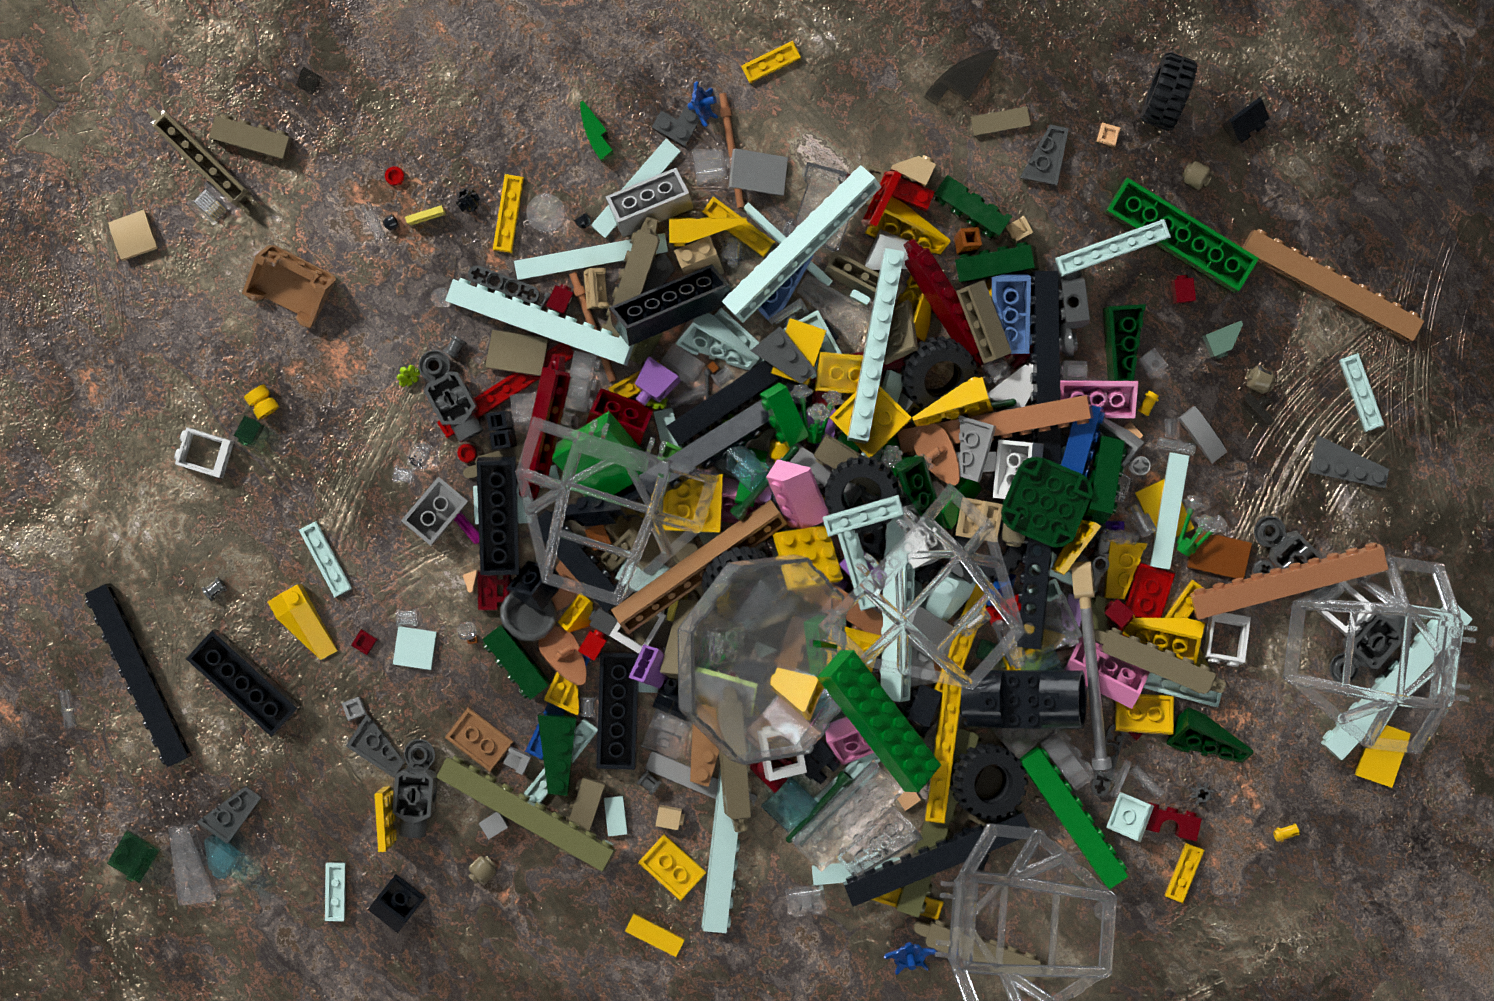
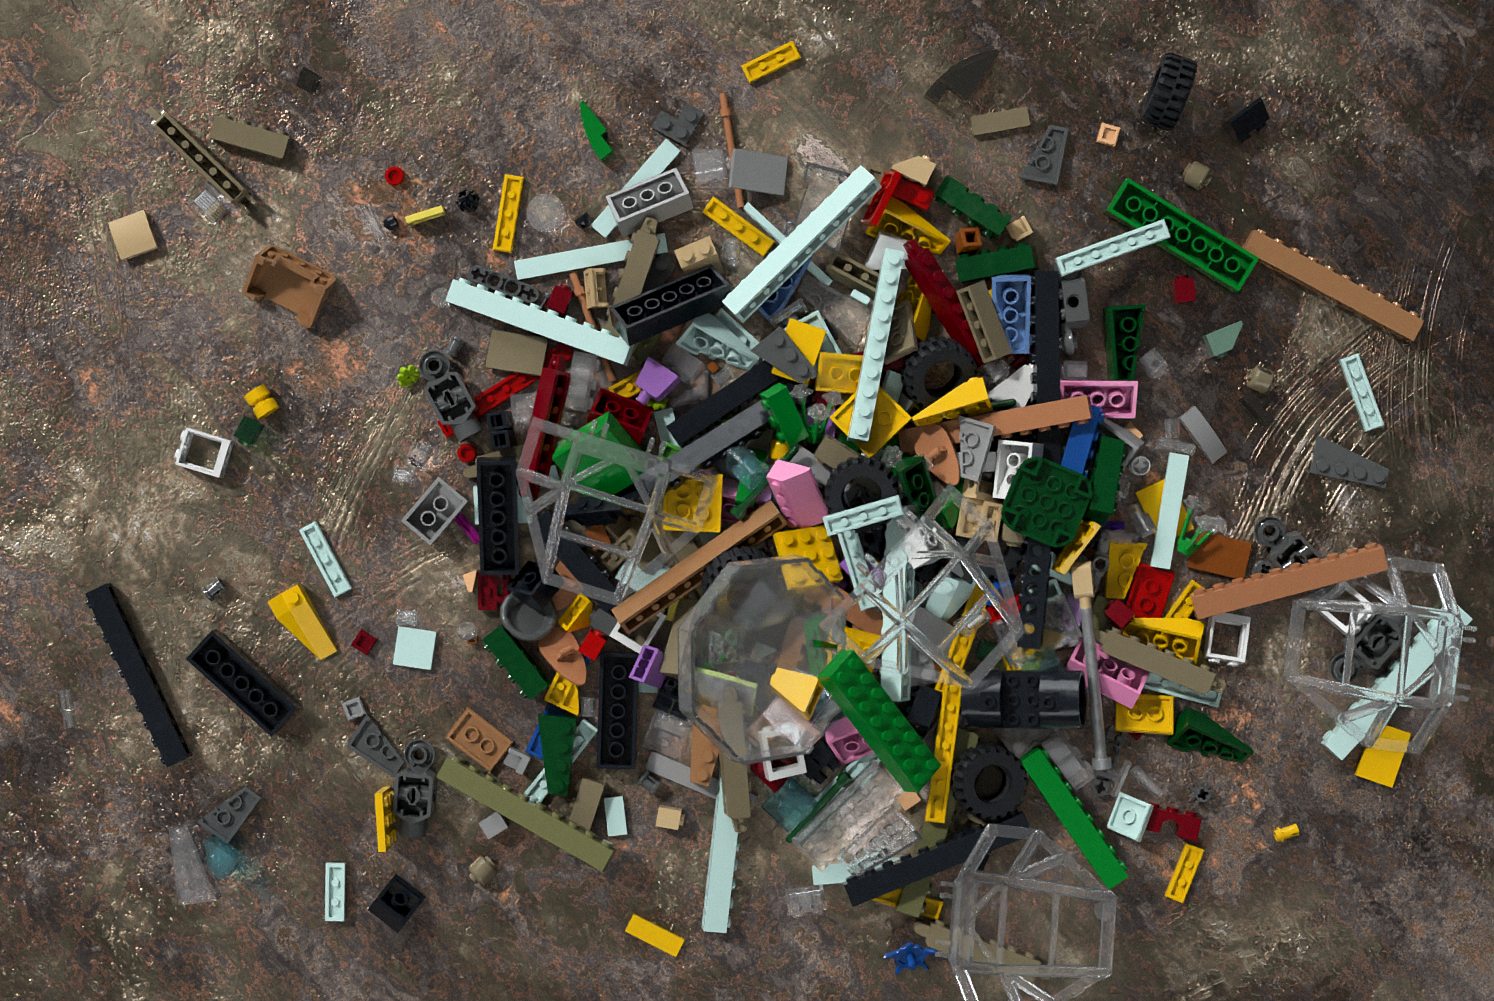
(133, 857): clear green plate -> none
(672, 867): yellow tile -> none
(689, 229): yellow wedge -> none
(701, 103): blue piece -> none
(979, 490): none -> tan hinge
(1148, 403): yellow pin -> none

